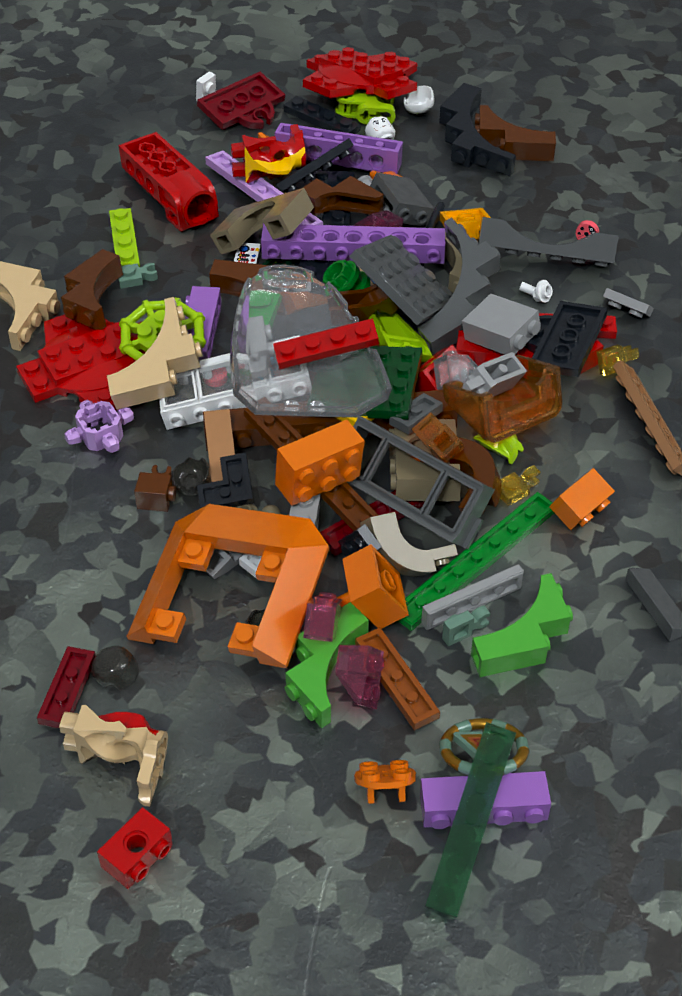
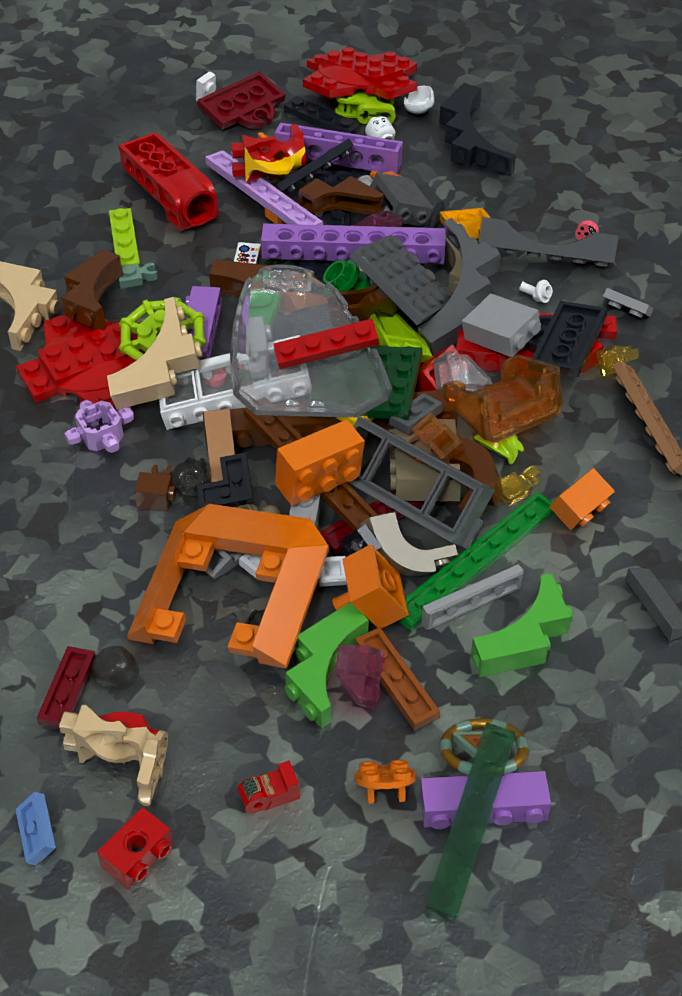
(35, 828): none -> medium blue plate
(270, 789): none -> red leg
(279, 214): dark tan arch -> none
(322, 617): clear pink slope -> none
(332, 572): none -> white brick
(461, 626): sand green plate -> none
(496, 375): light grey hinge -> none
(522, 142): reddish brown arch -> none

